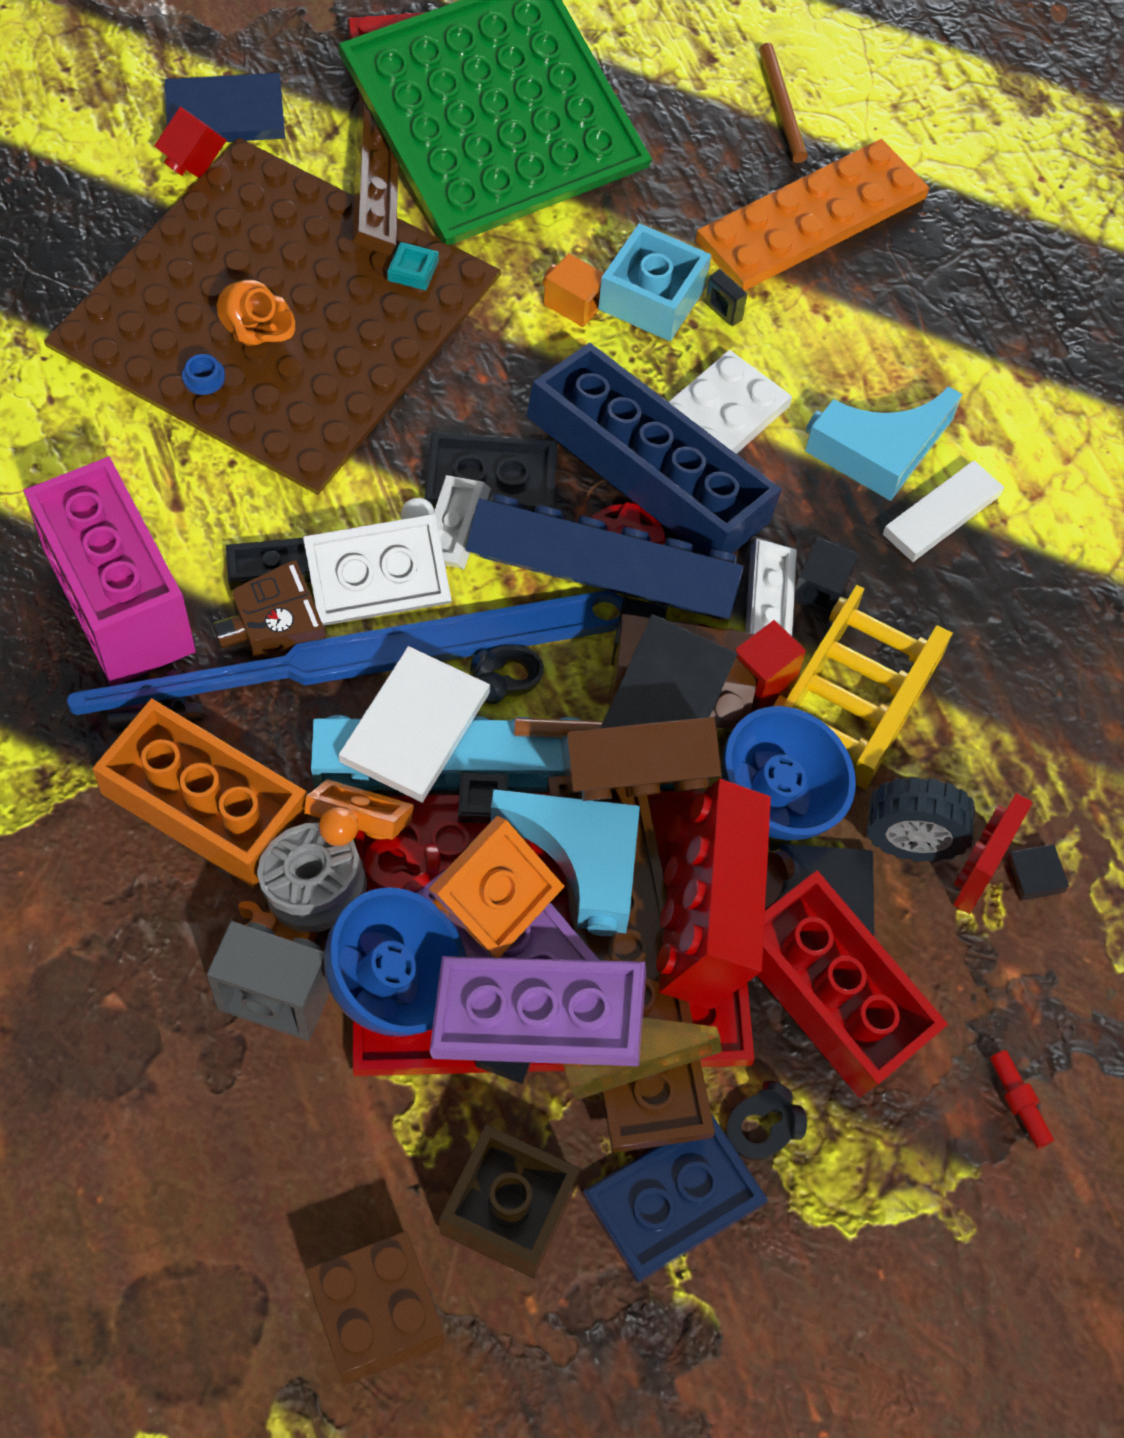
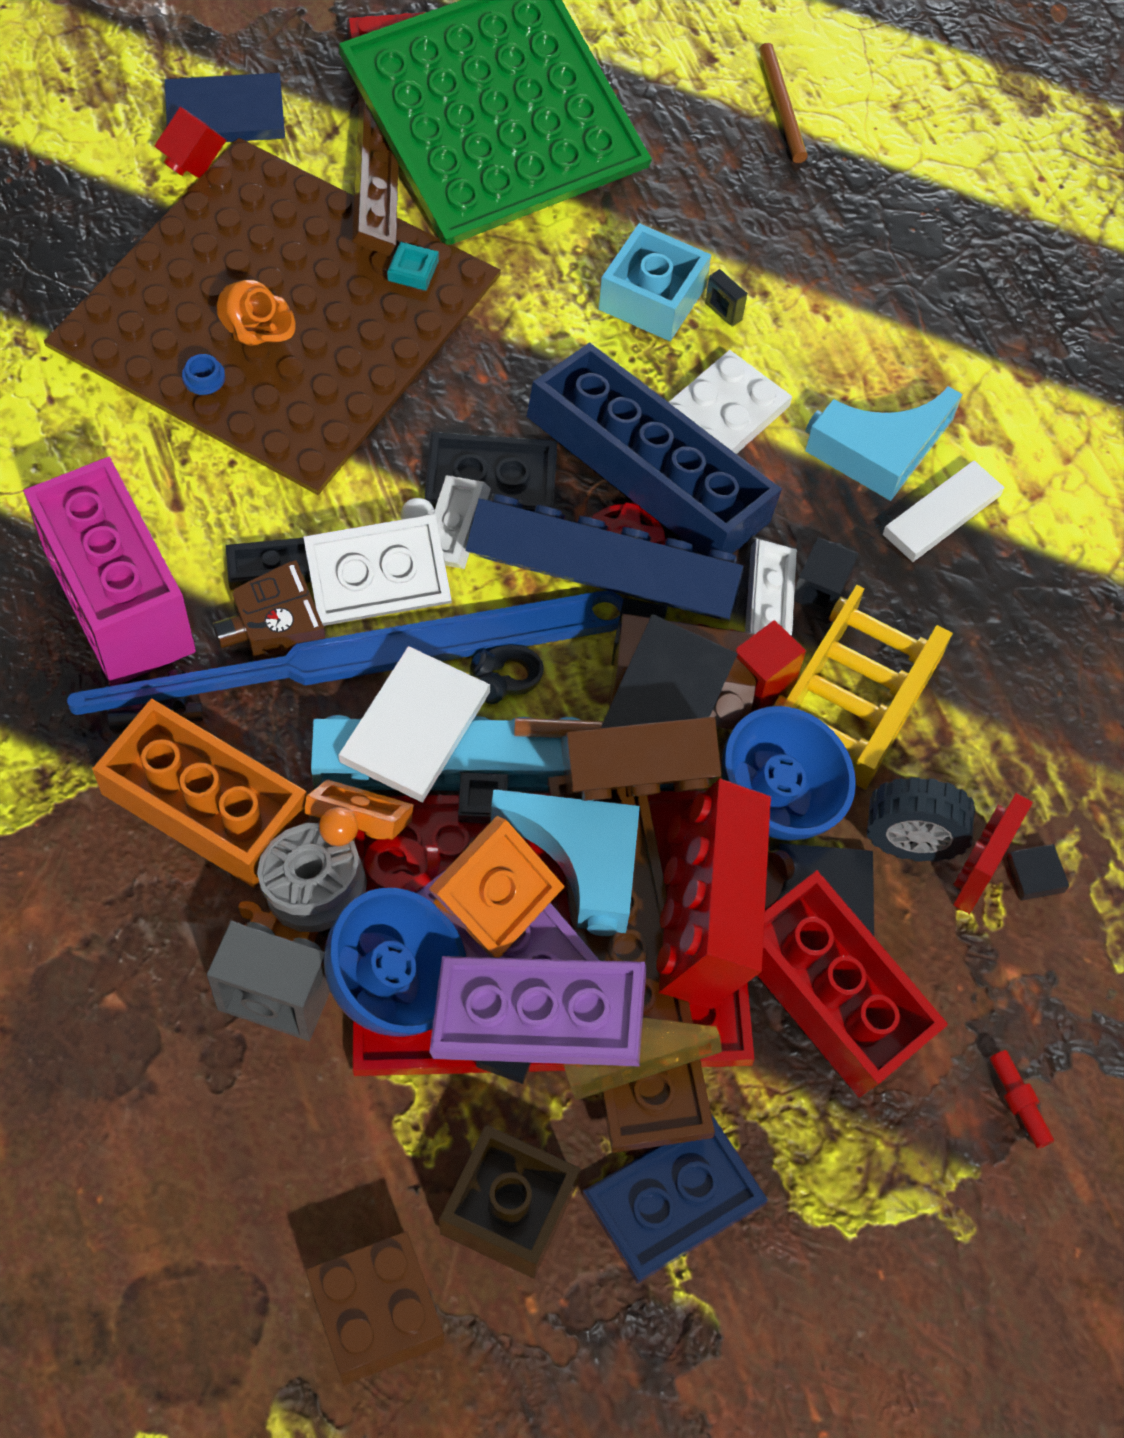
(573, 289): orange brick -> none
(775, 1098): black piece -> none
(811, 214): orange plate -> none

